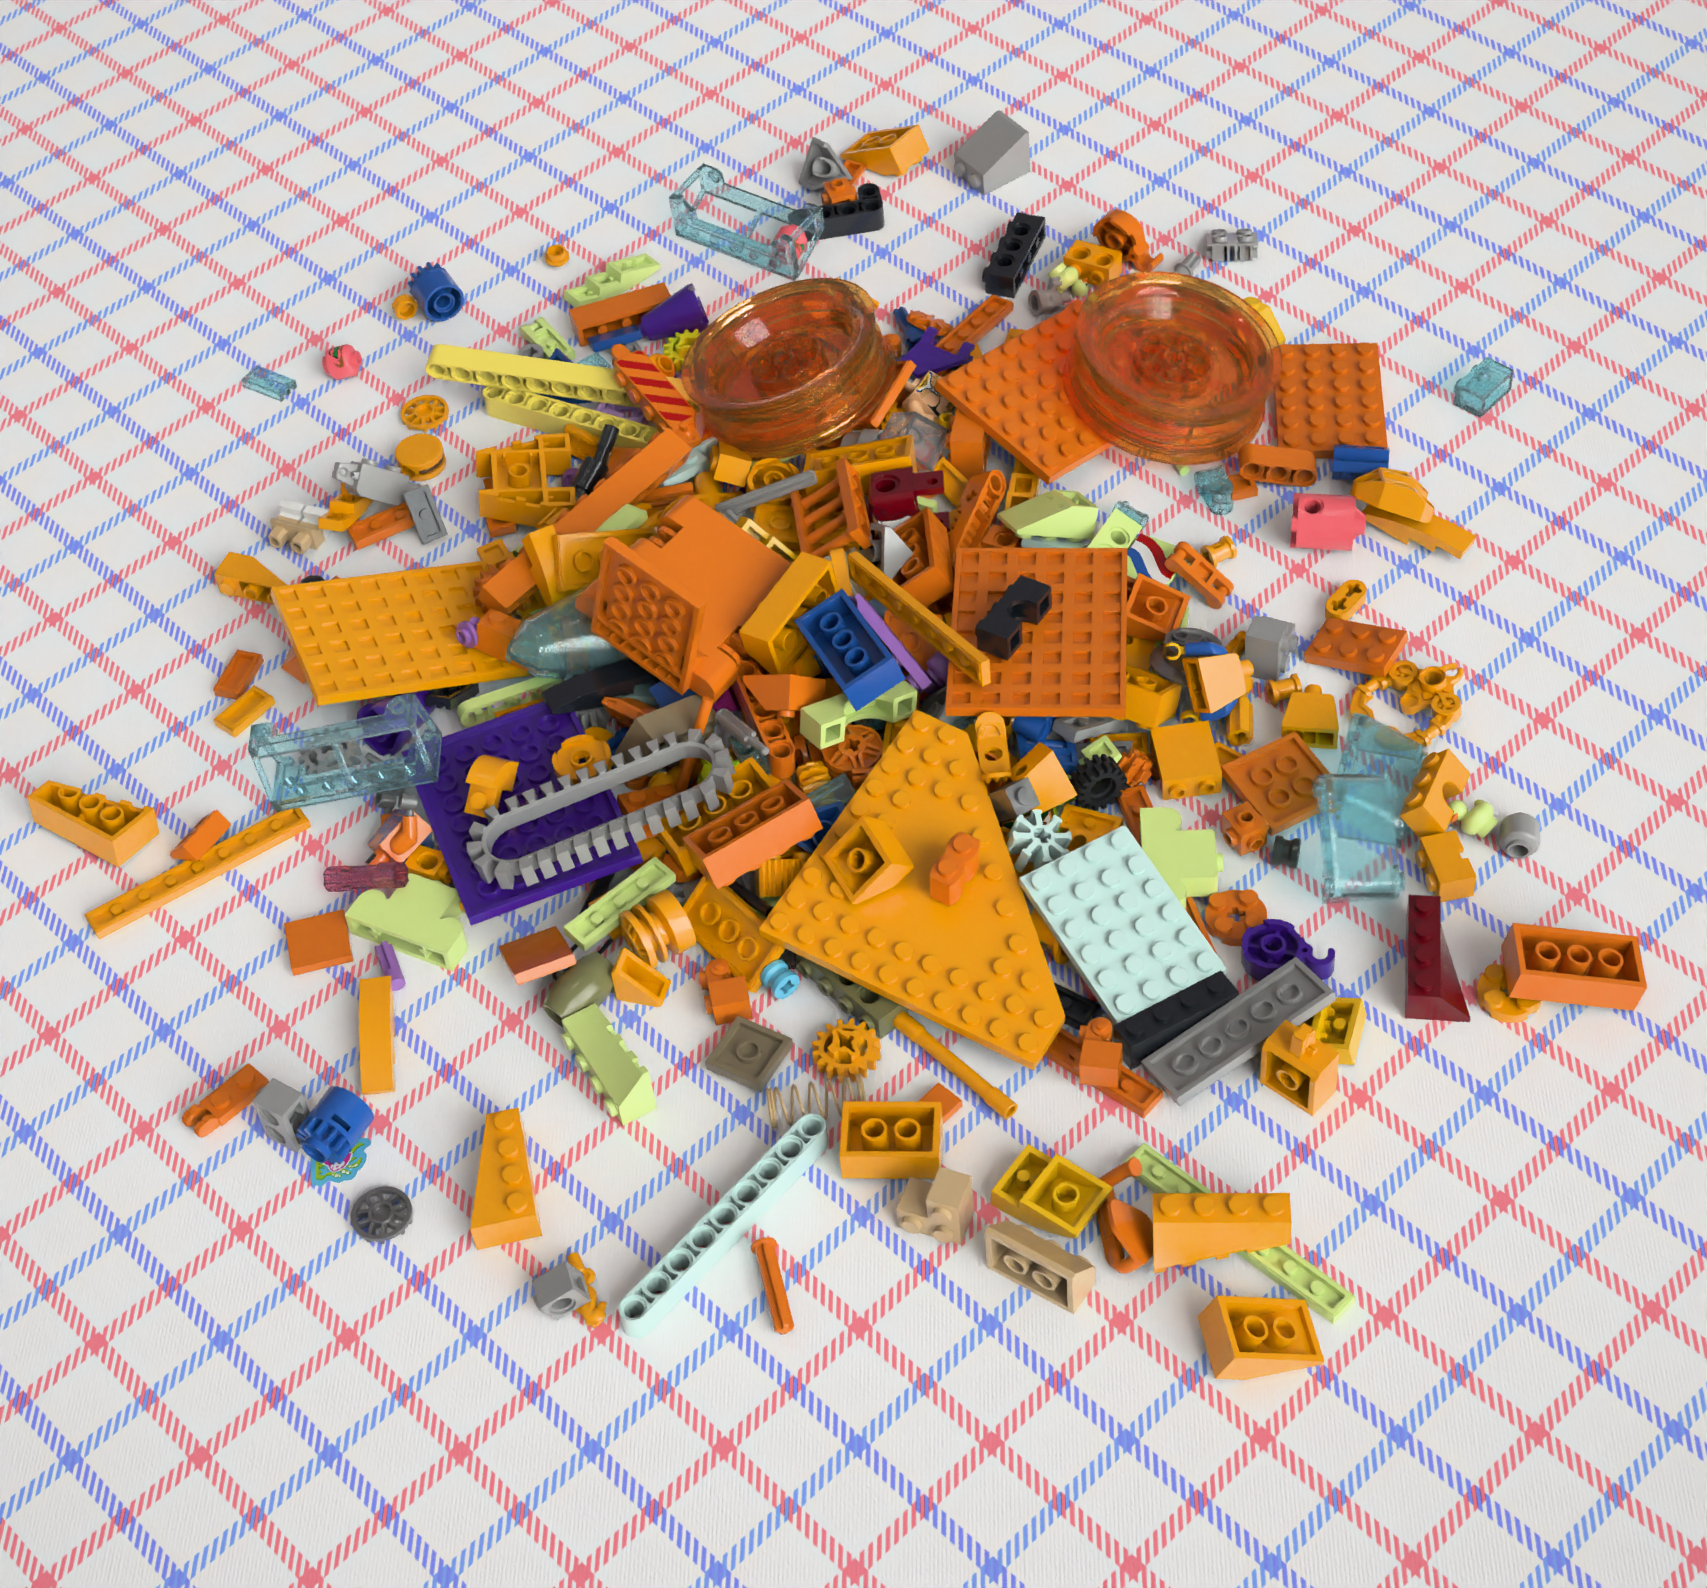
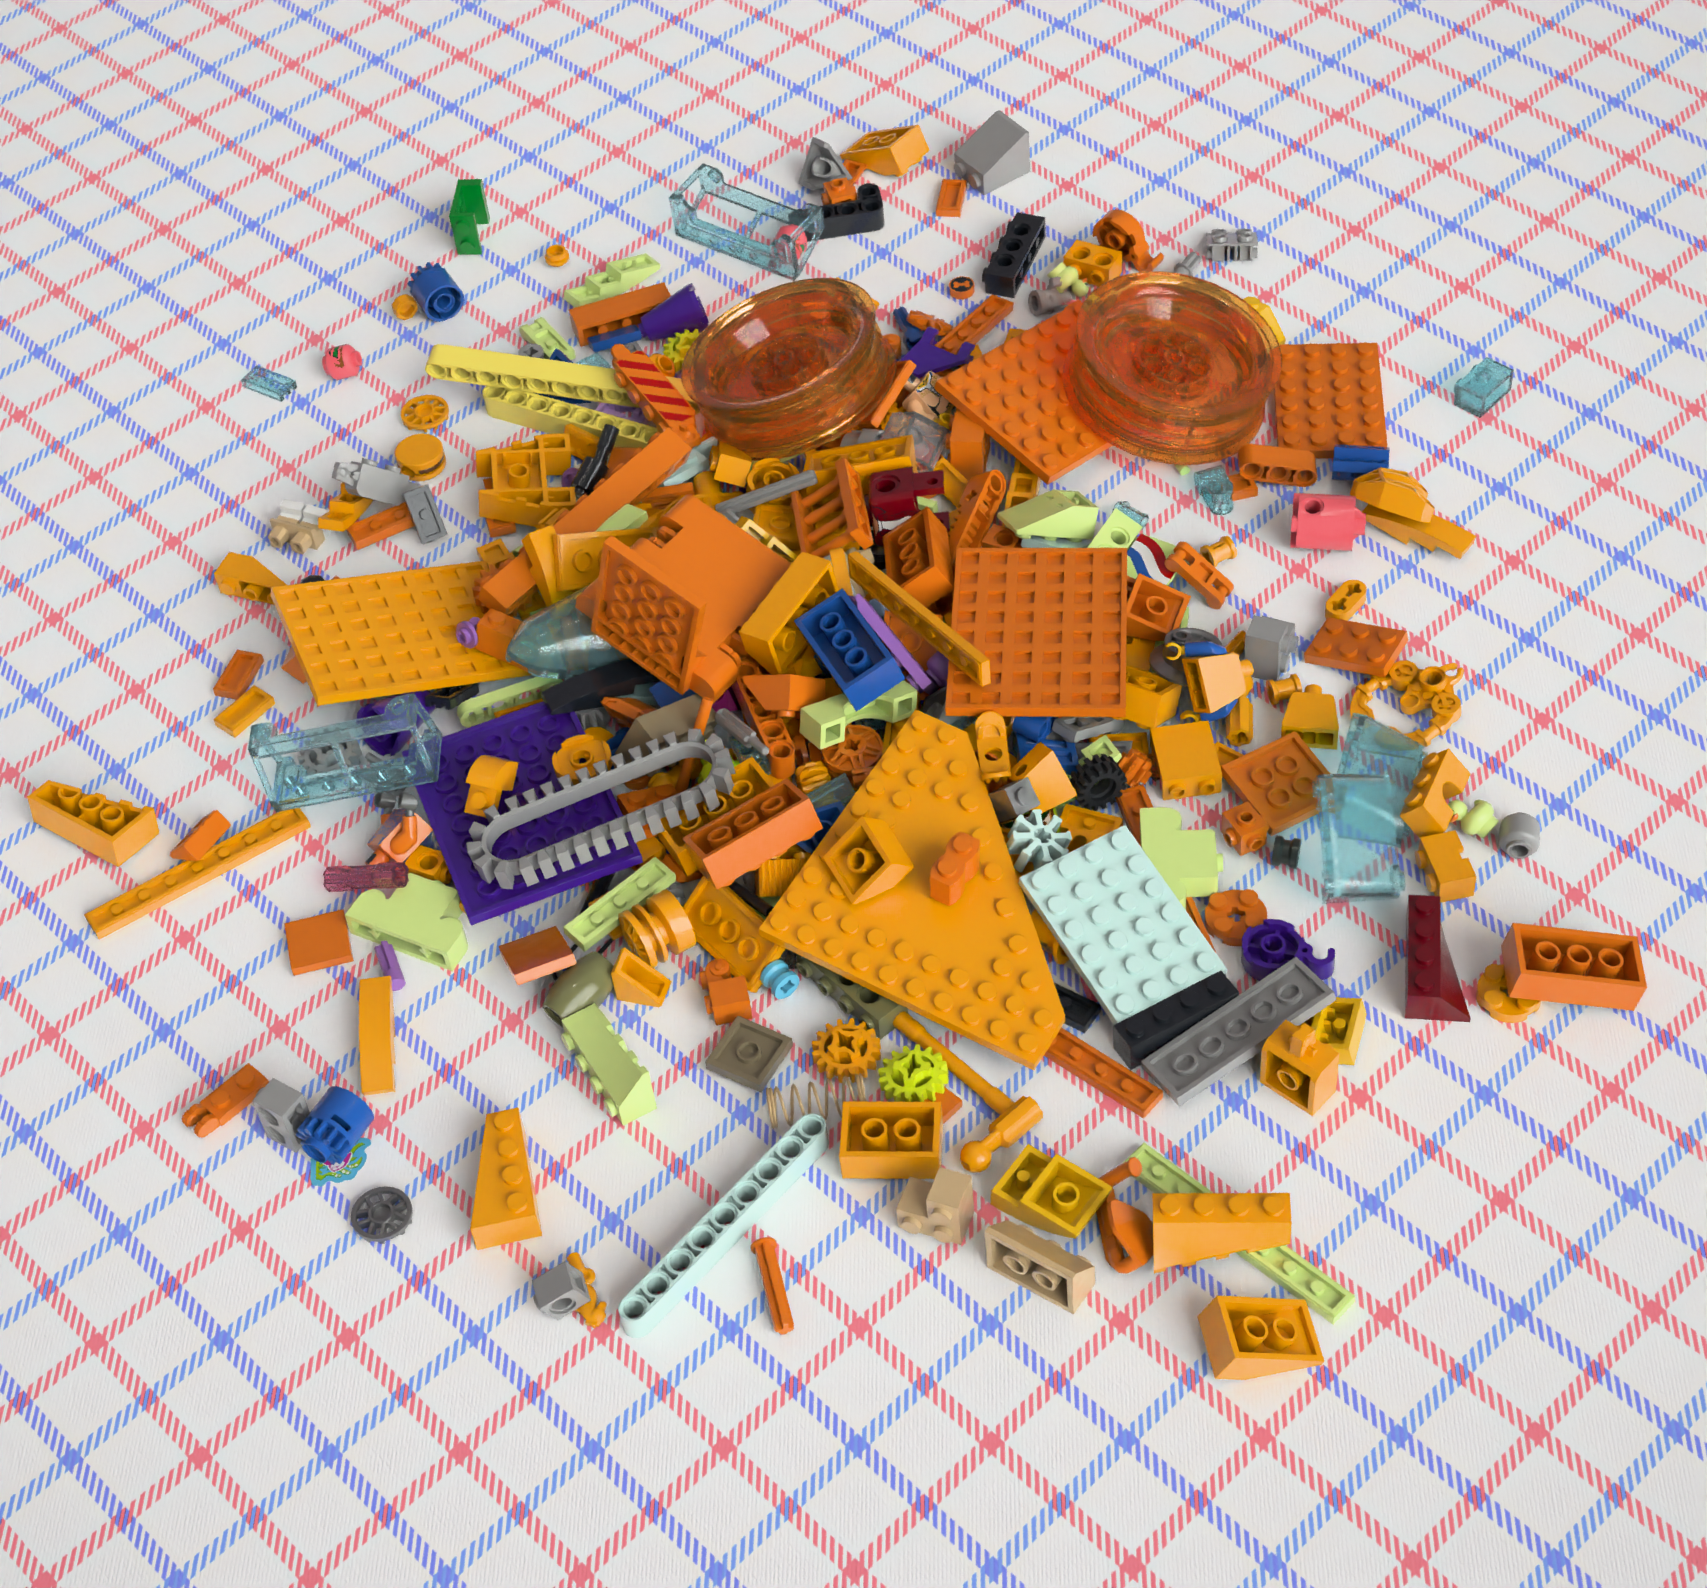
(467, 211): none -> green panel
(889, 550): light grey slope -> none
(913, 1075): none -> neon yellow gear
(951, 198): none -> orange tile
(961, 287): none -> orange tile
(1002, 628): black arch -> none
(1002, 1132): none -> light orange piece
(1100, 1057): orange brick -> none

